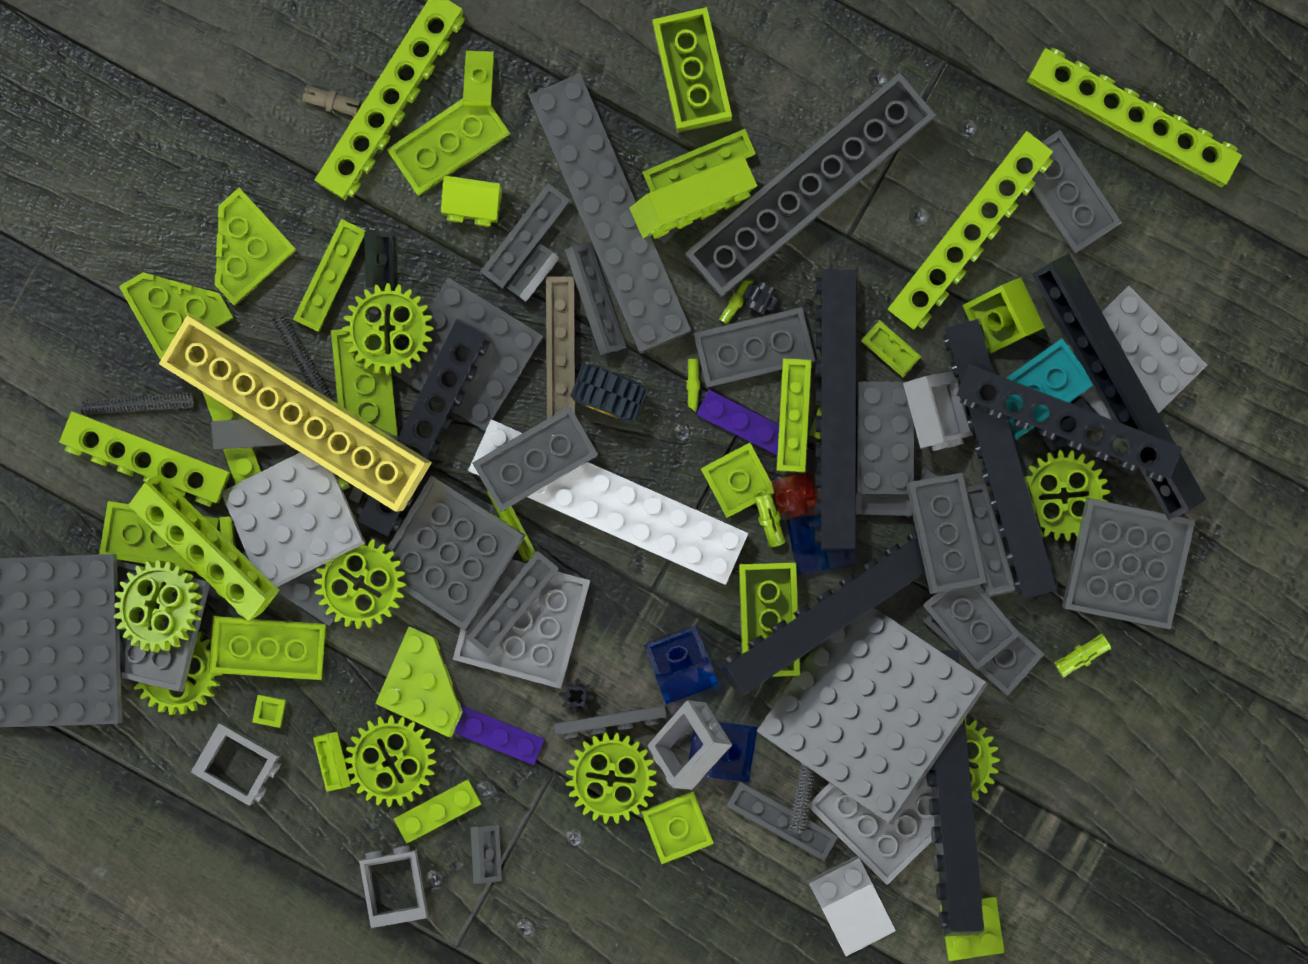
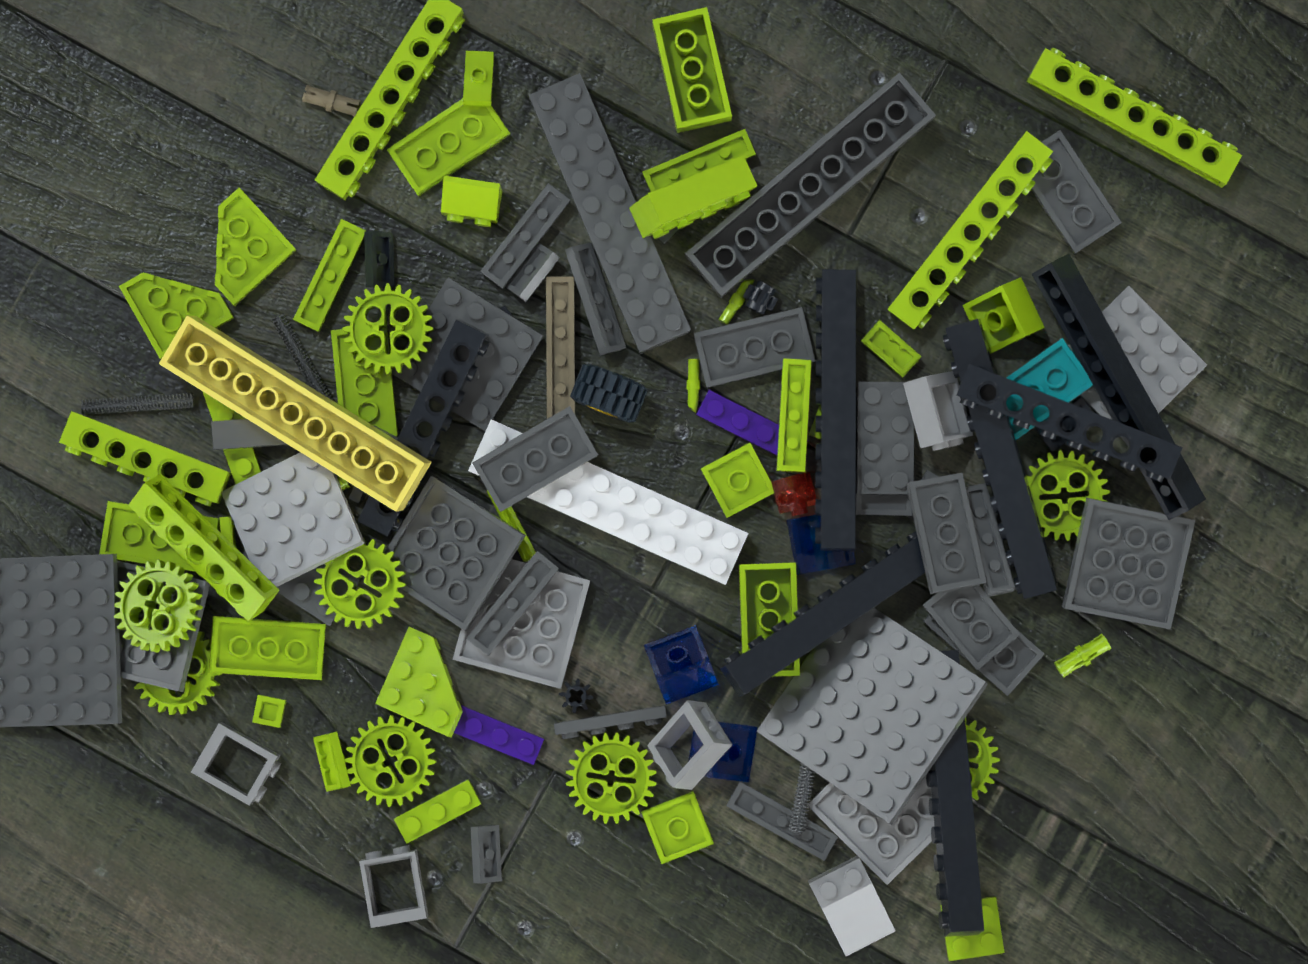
(769, 518): lime pin -> none

